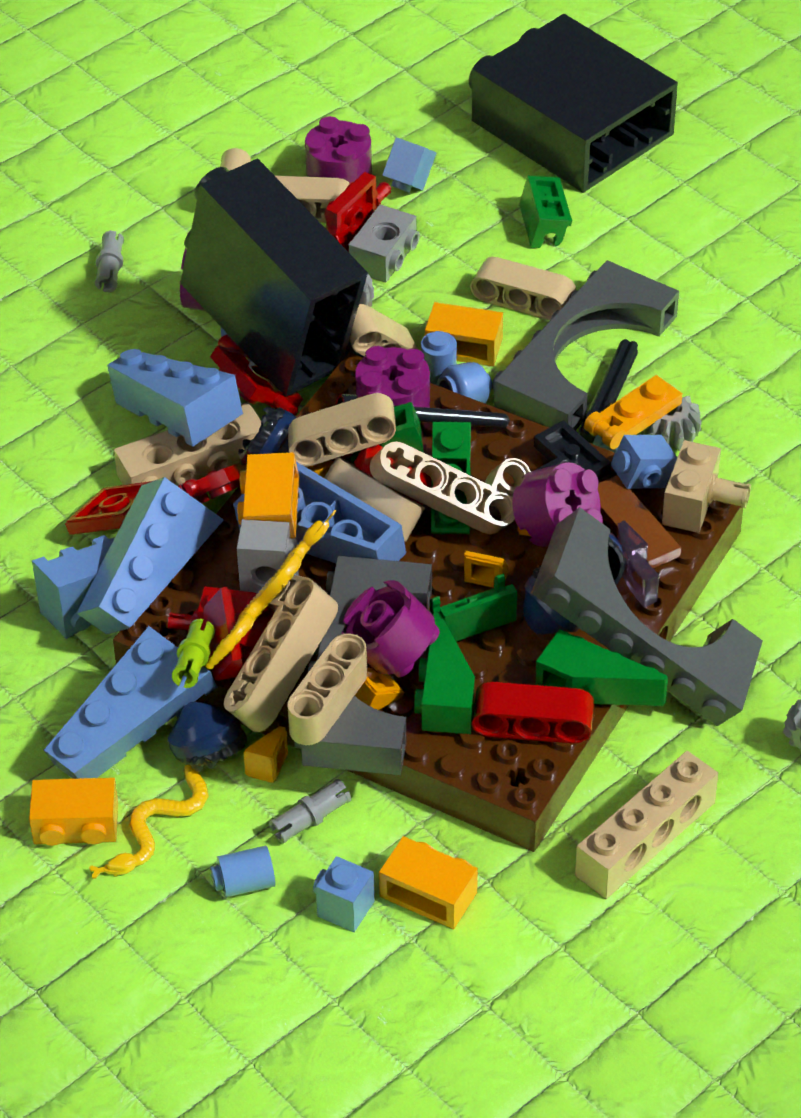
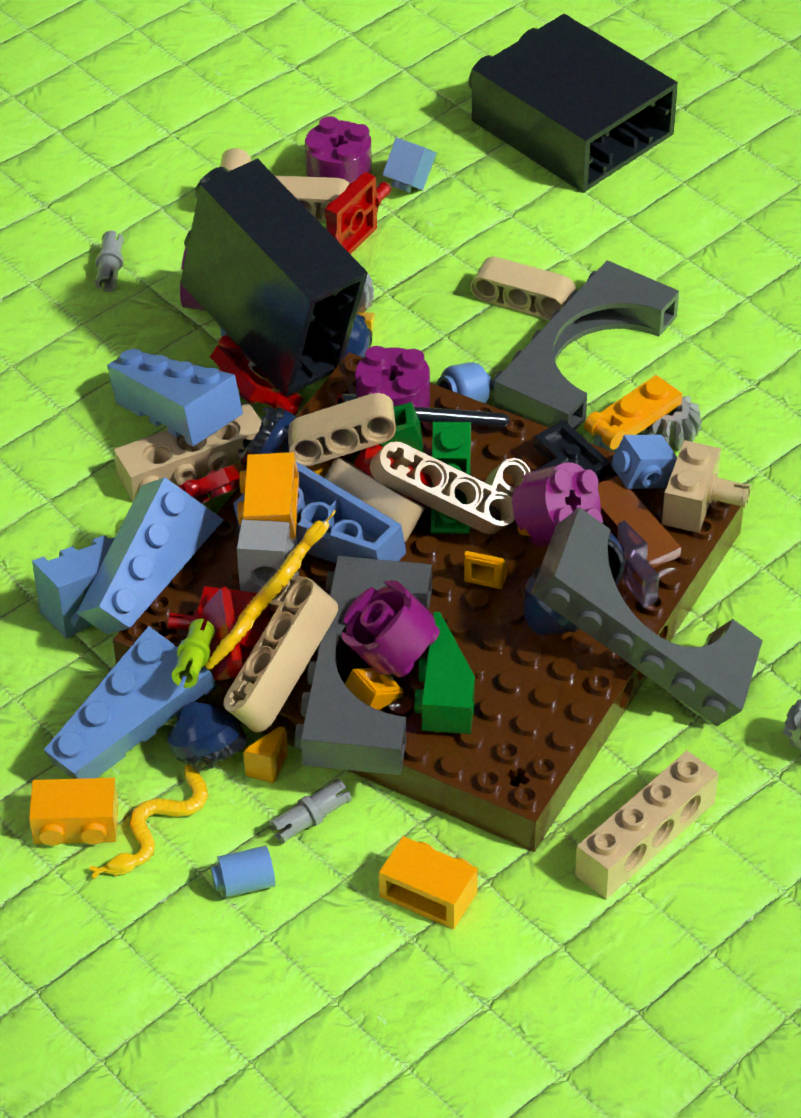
(104, 510): red plate -> none
(327, 689): tan beam -> none
(344, 893): medium blue brick -> none
(376, 329): tan beam -> none
(385, 242): light grey brick -> none
(439, 353): medium blue brick -> none
(475, 331): light orange brick -> none
(479, 611): green hinge -> none
(533, 712): red beam -> none
(544, 209): green hinge -> none
(605, 674): green slope -> none
(612, 381): black axle -> none

